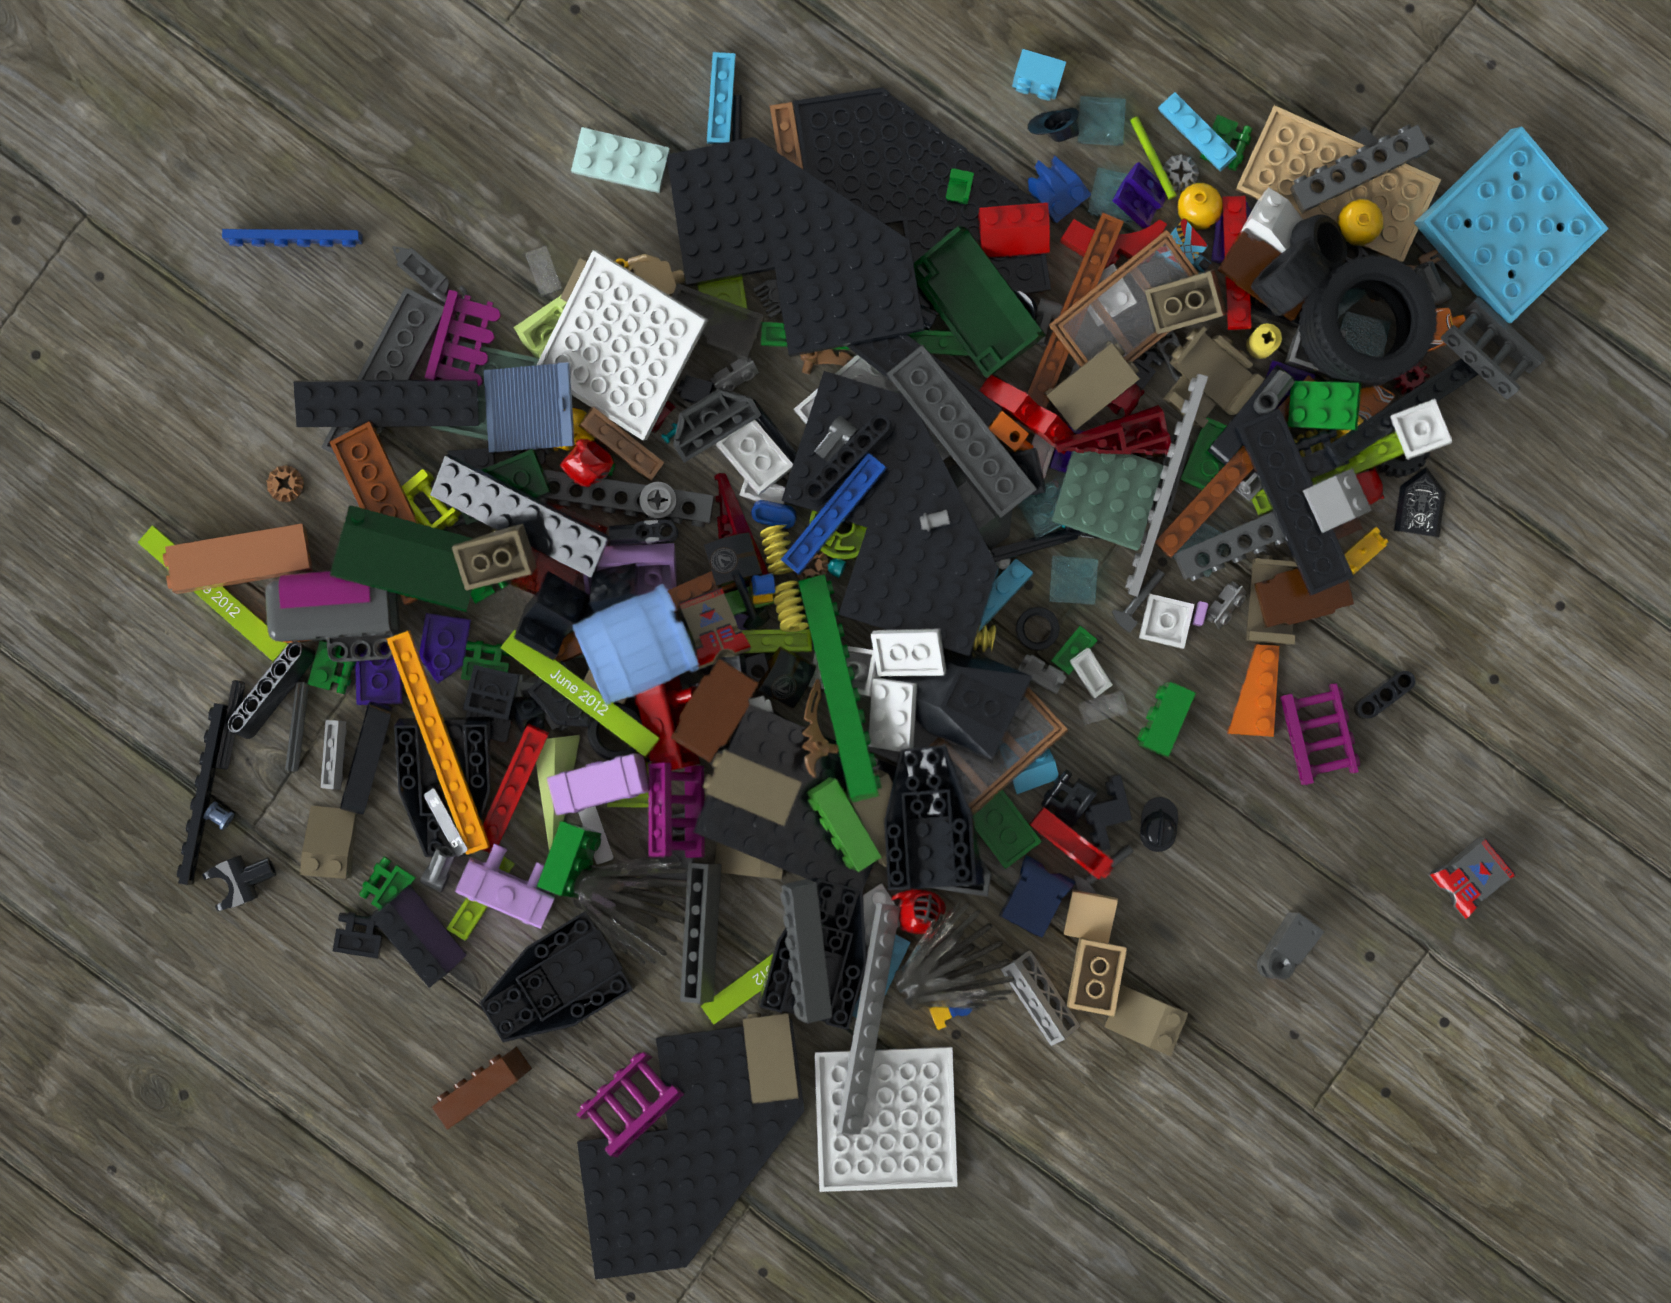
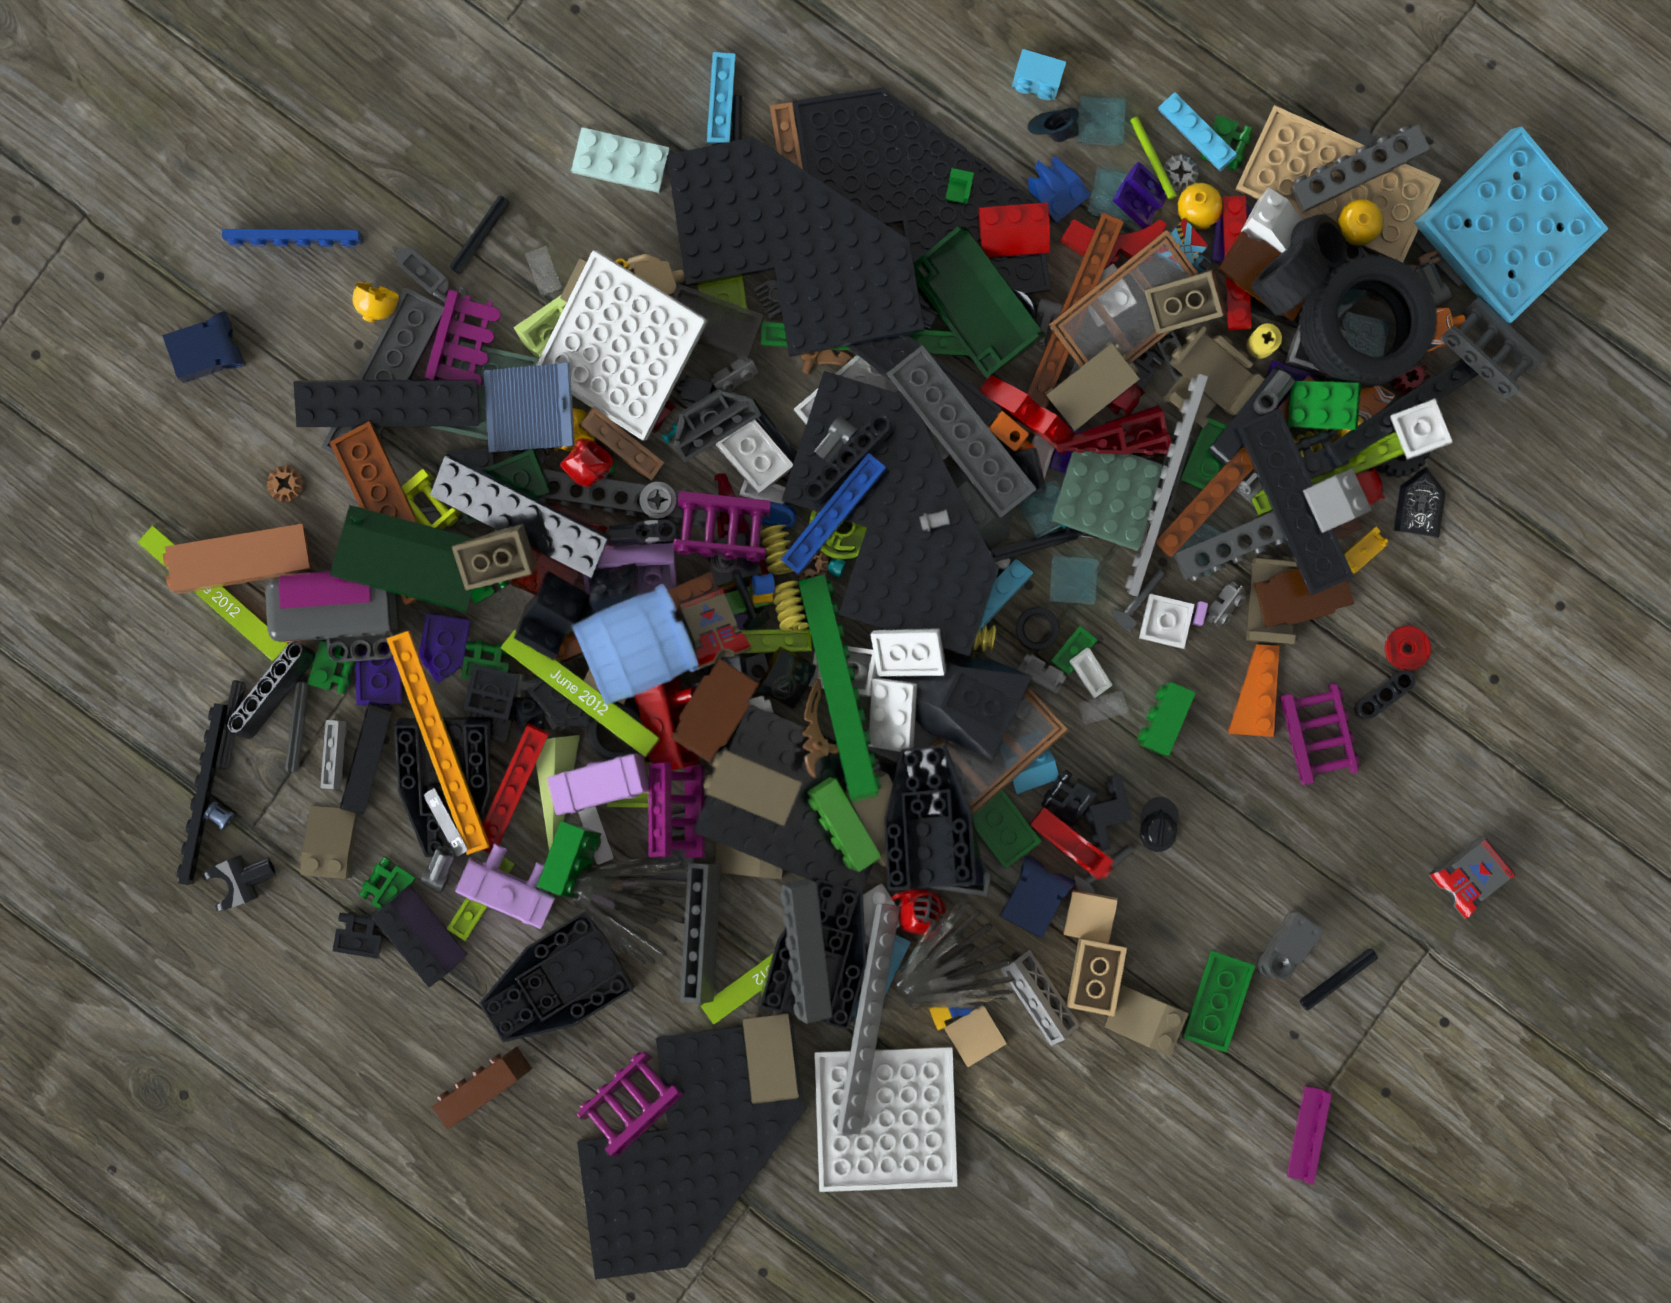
(203, 348): none -> dark blue piece
(374, 302): none -> yellow cylinder
(479, 234): none -> black axle
(734, 507): none -> magenta fence
(975, 1036): none -> tan tile
(1218, 1001): none -> green plate
(1309, 1134): none -> magenta fence
(1338, 979): none -> black axle
(1419, 648): none -> red plate

